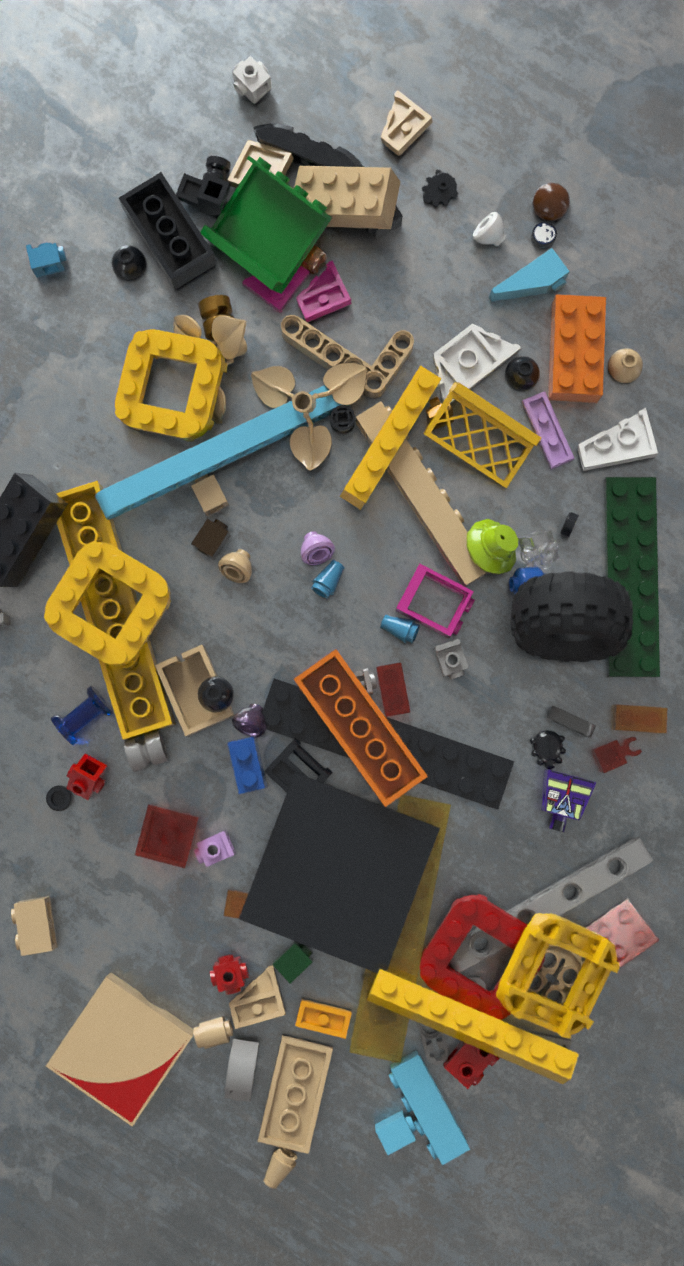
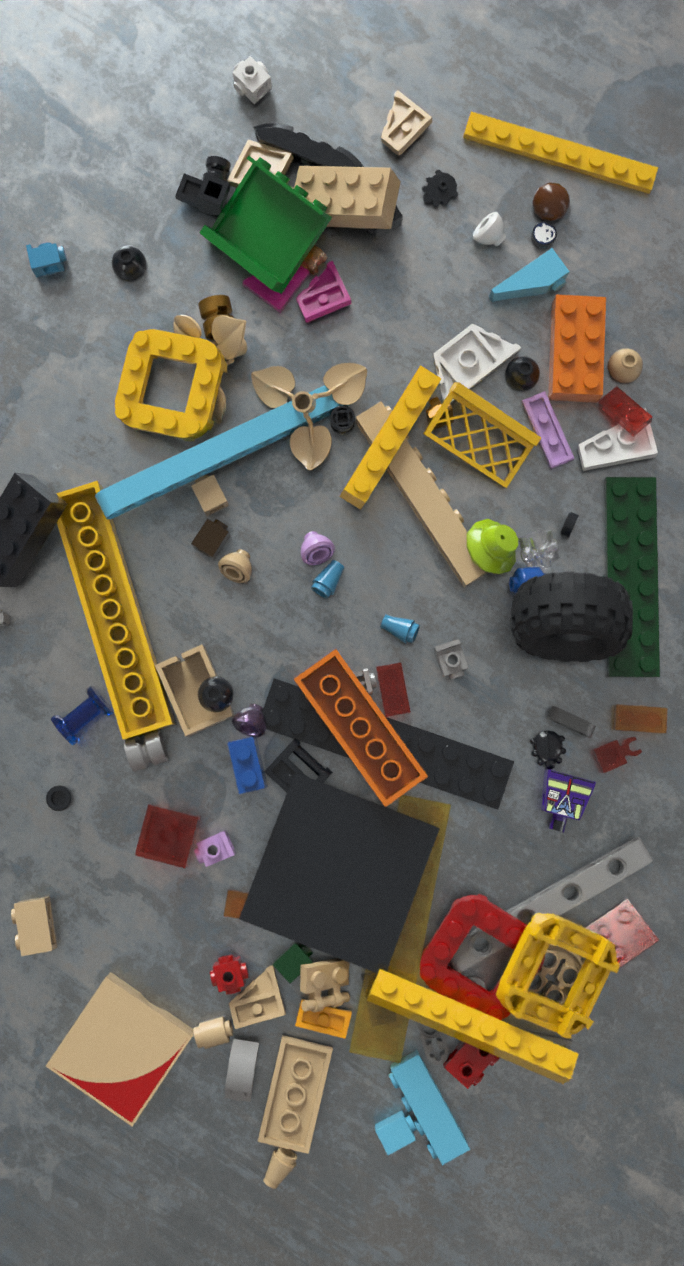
(75, 583): yellow plate -> none
(86, 777): red brick -> none
(167, 230): black brick -> none
(322, 976): none -> tan plate
(327, 345): tan beam -> none
(465, 604): dark pink window -> none
(560, 152): none -> yellow plate
(625, 411): none -> clear red plate

